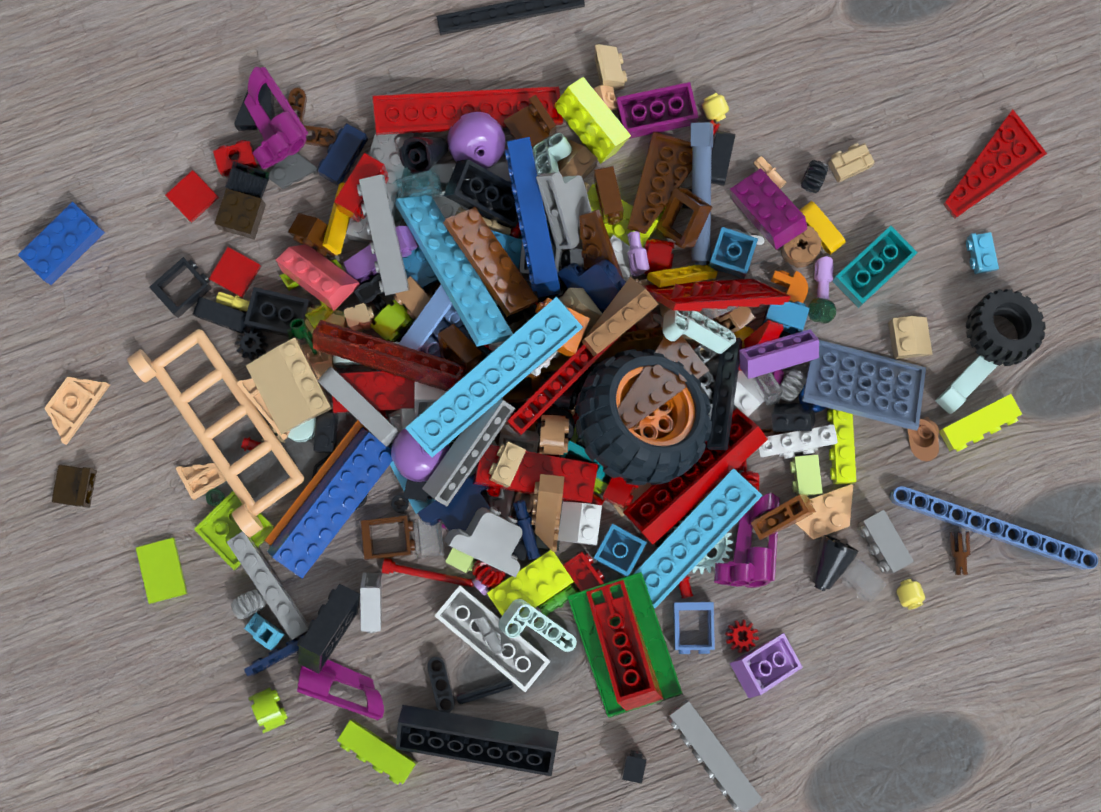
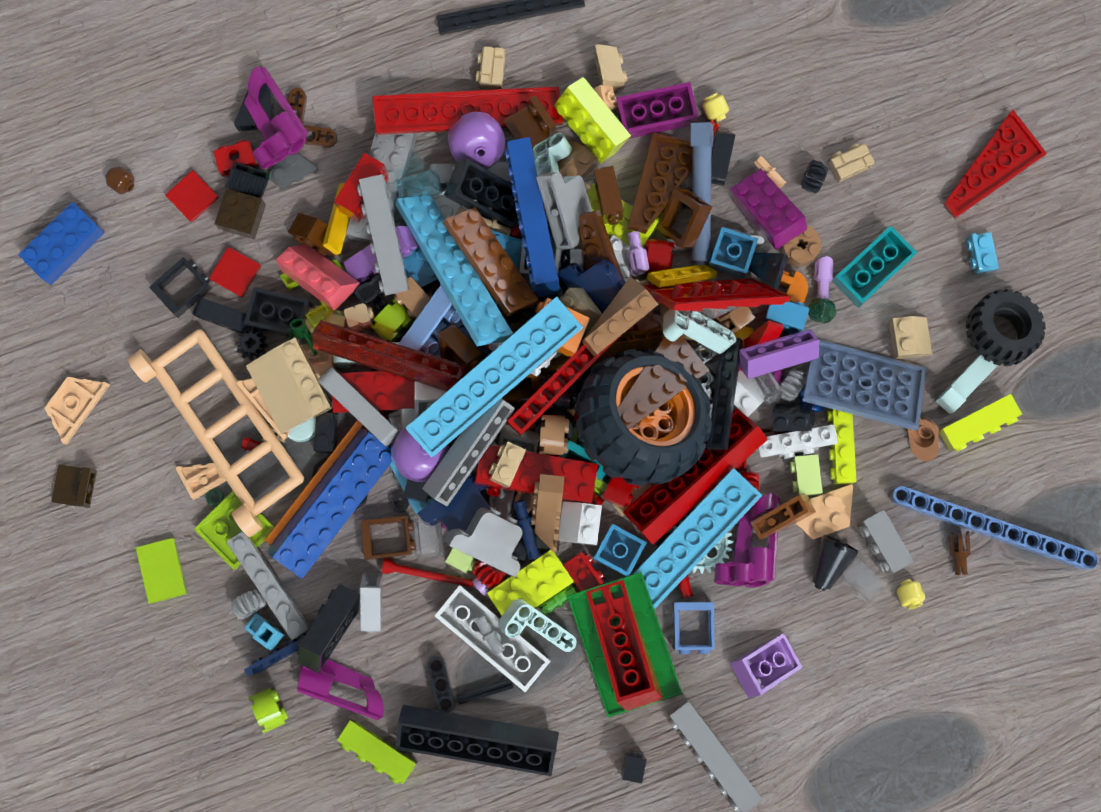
(120, 180): none -> reddish brown head
(232, 301): light yellow axle -> none
(342, 154): dark blue brick -> none
(422, 153): black cone -> none
(492, 68): none -> tan brick
(748, 634): red gear -> none
(768, 267): none -> black wing
(830, 237): yellow beam -> none

